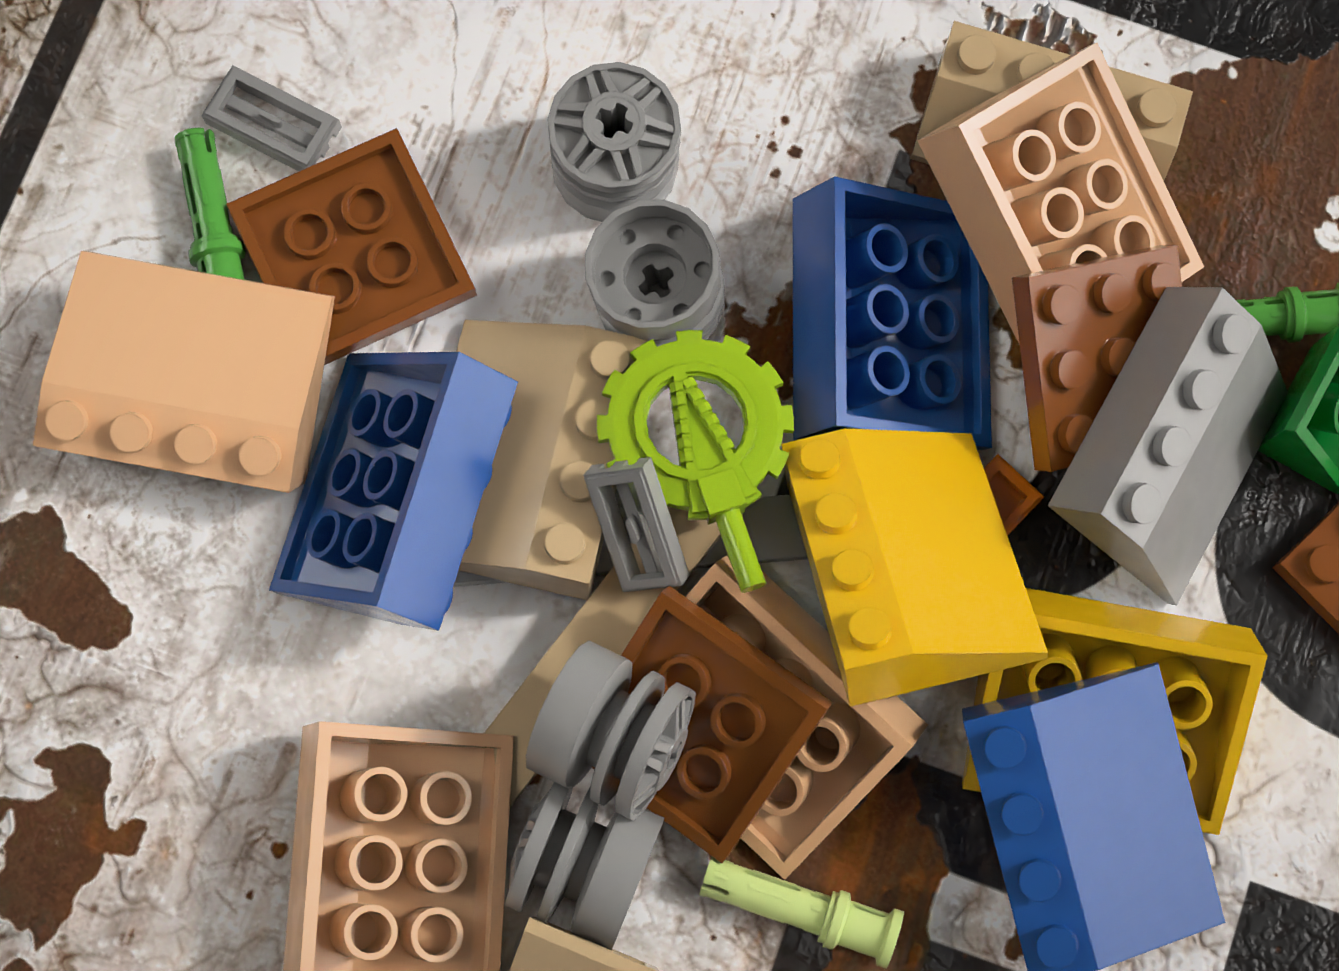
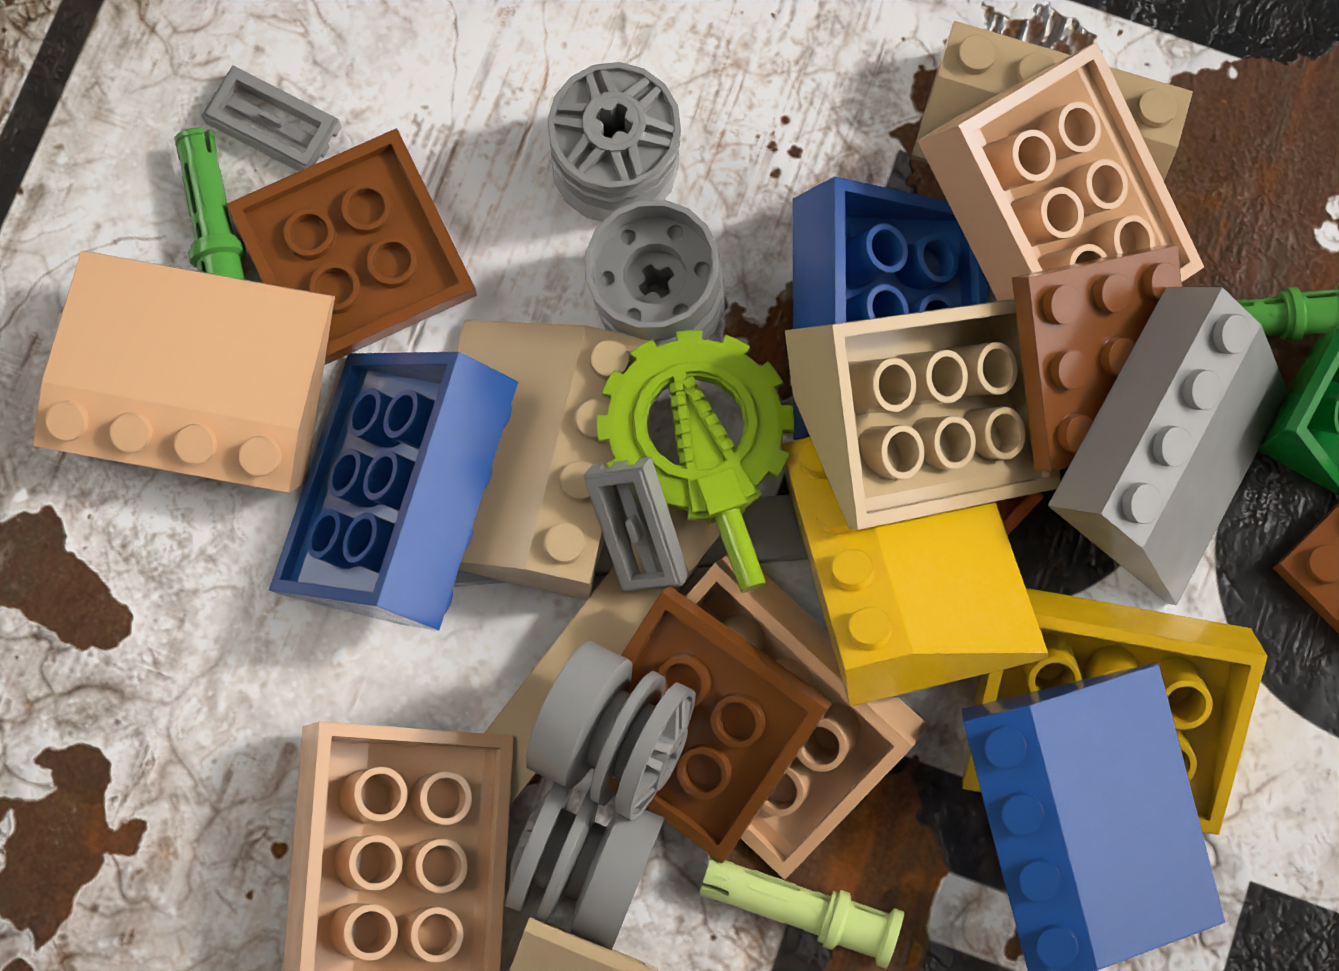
(917, 411): none -> tan slope

